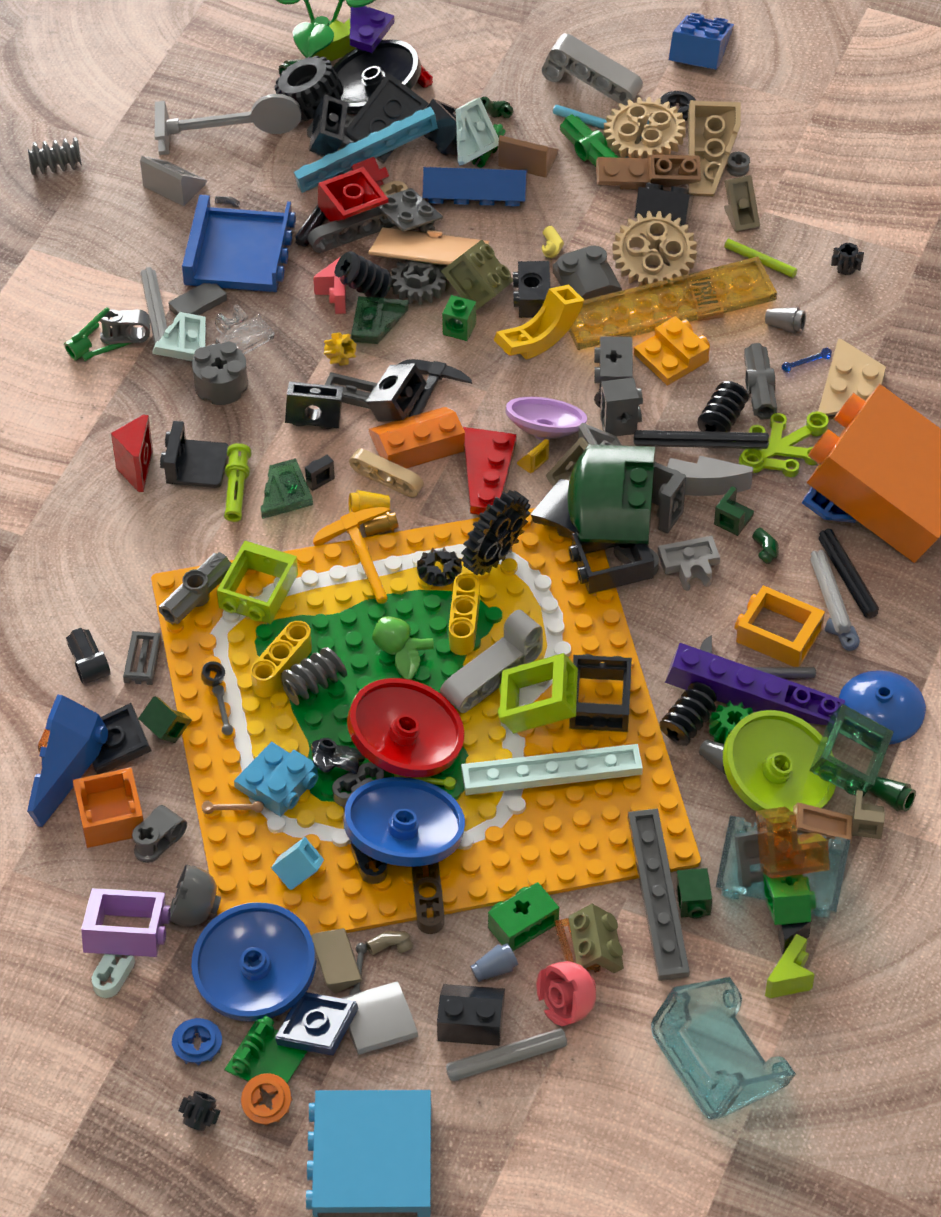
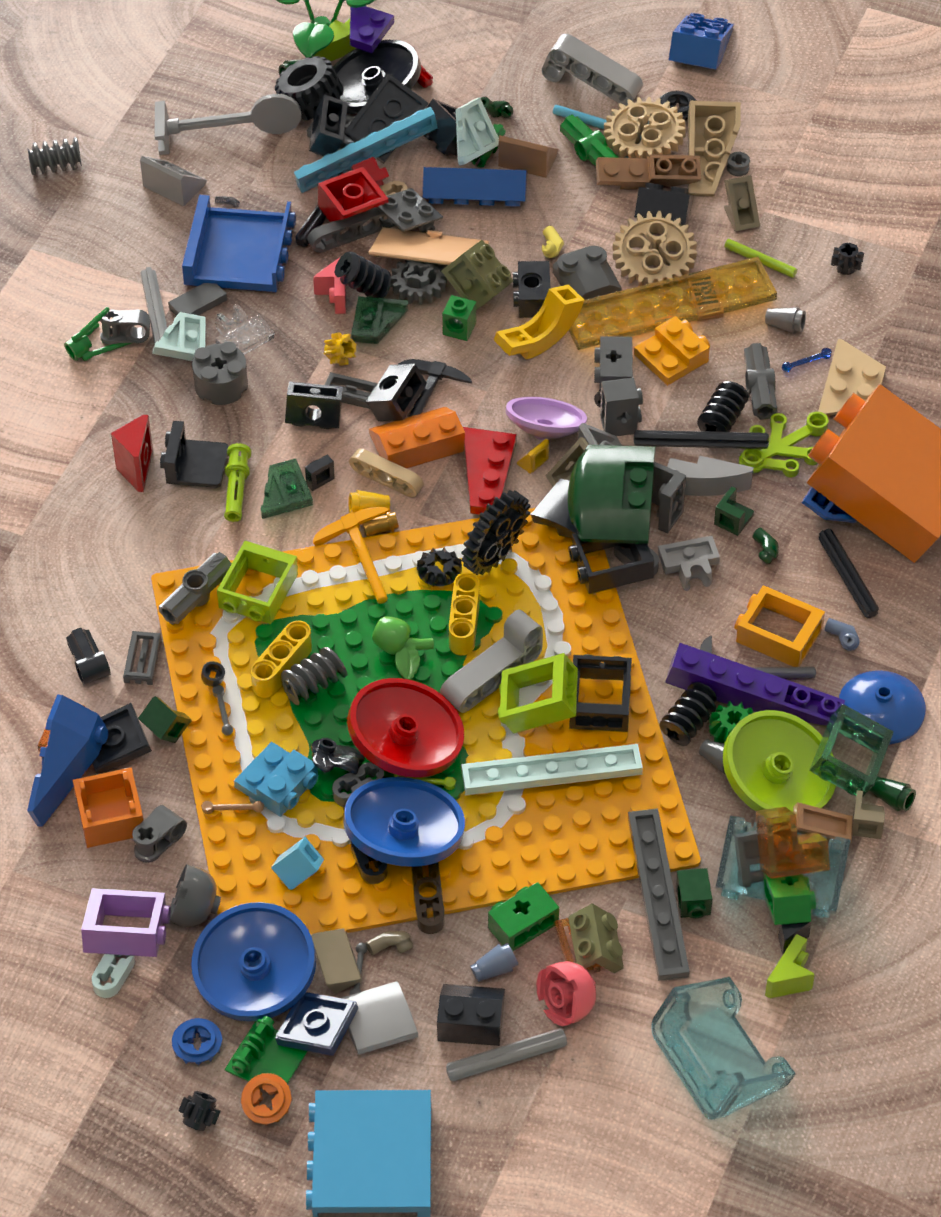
(830, 592): light grey axle -> none

